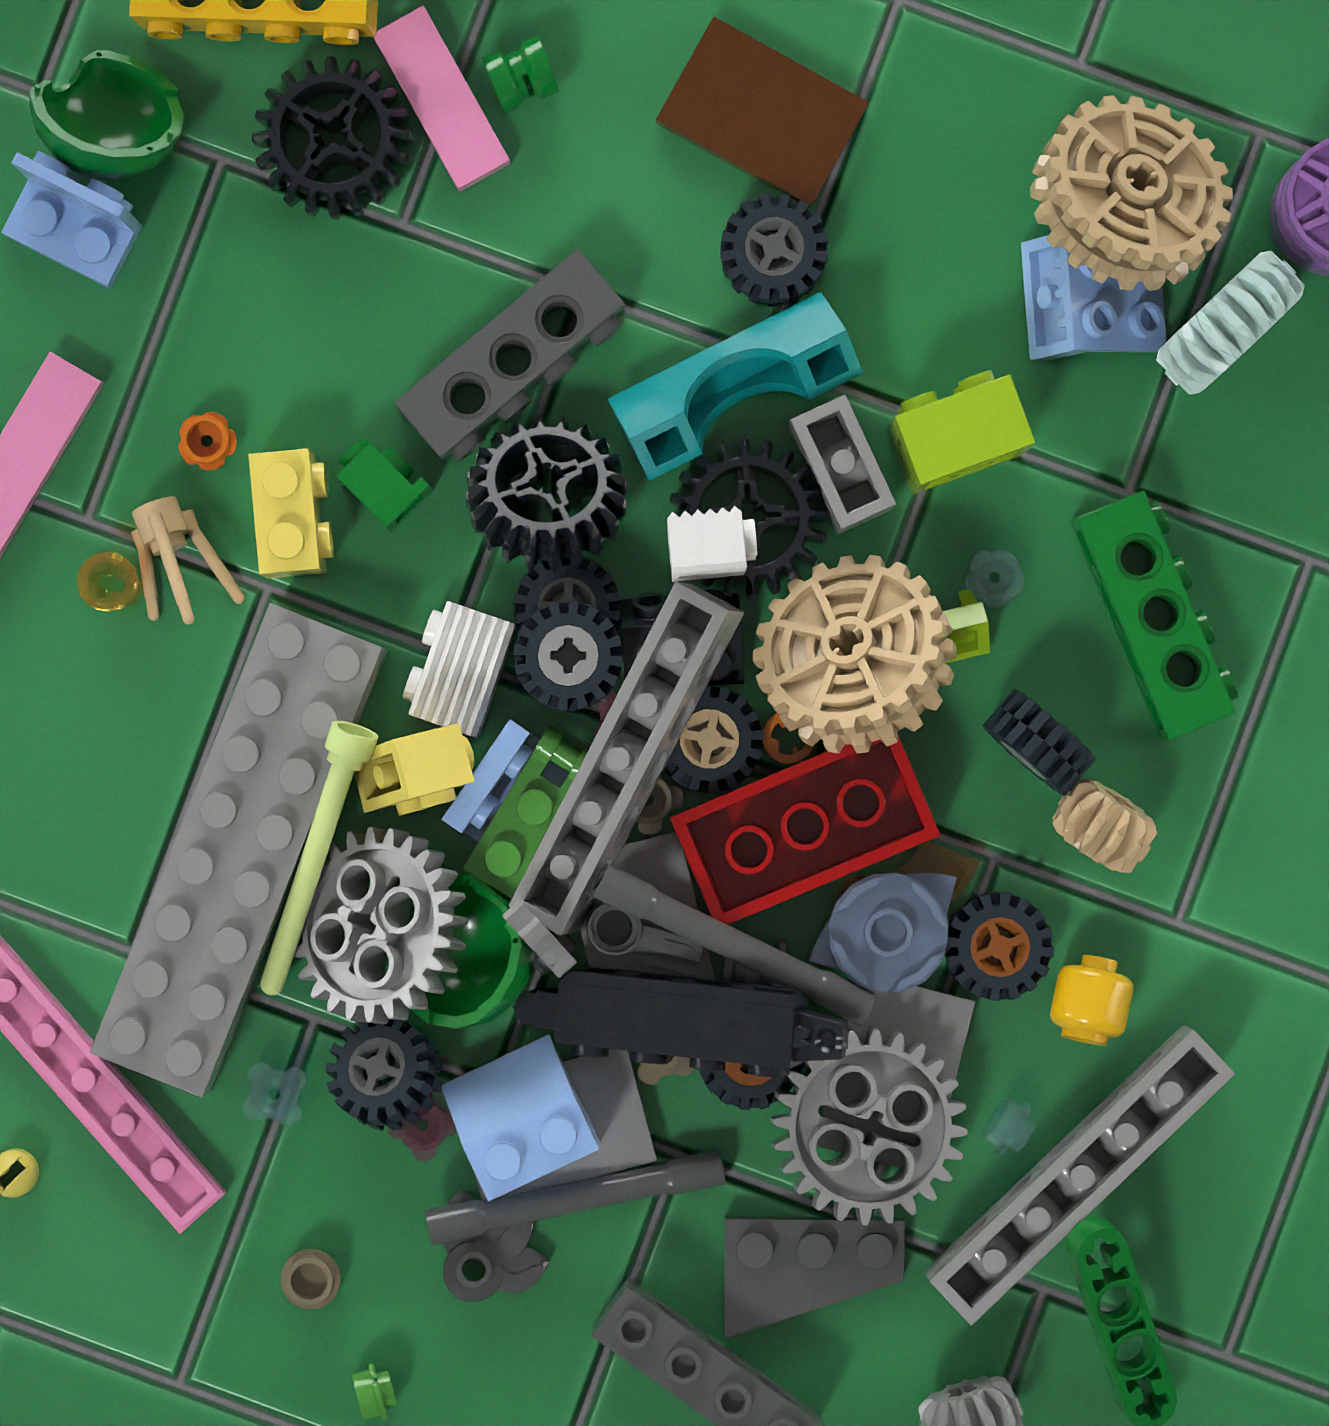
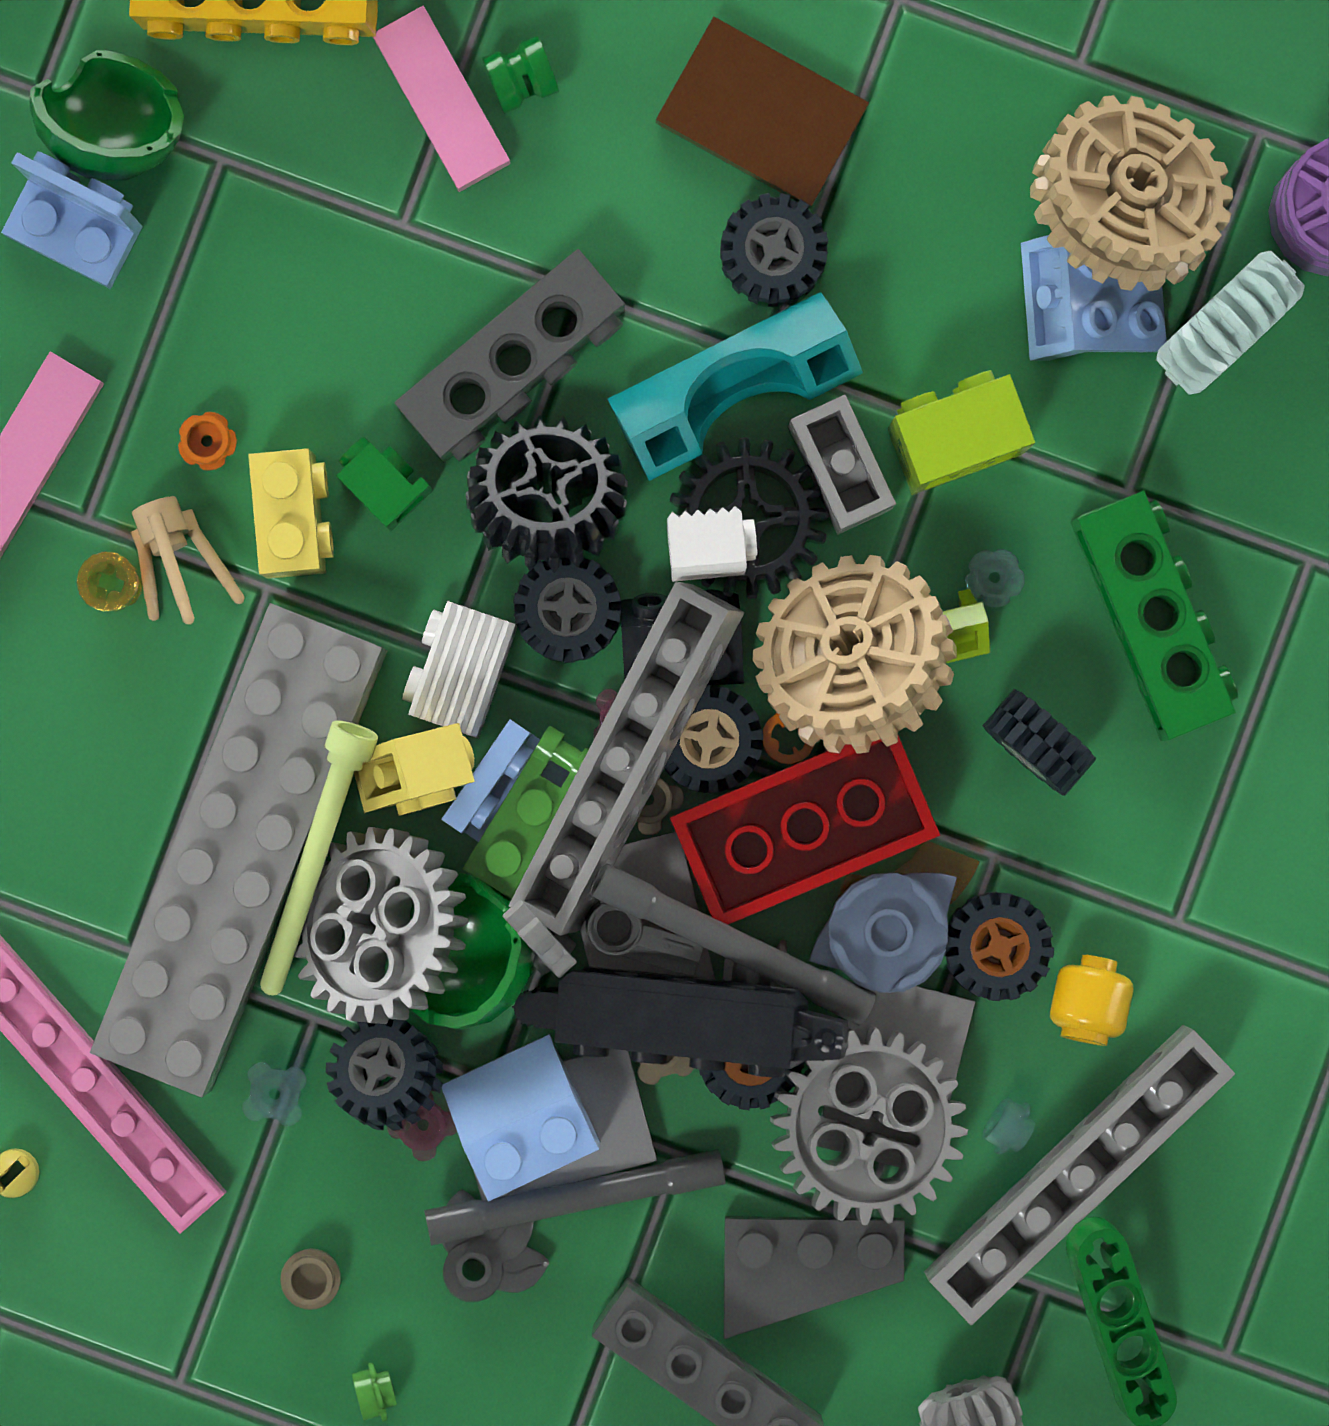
(348, 113): black gear -> none
(579, 677): black wheel -> none
(1104, 825): tan gear -> none

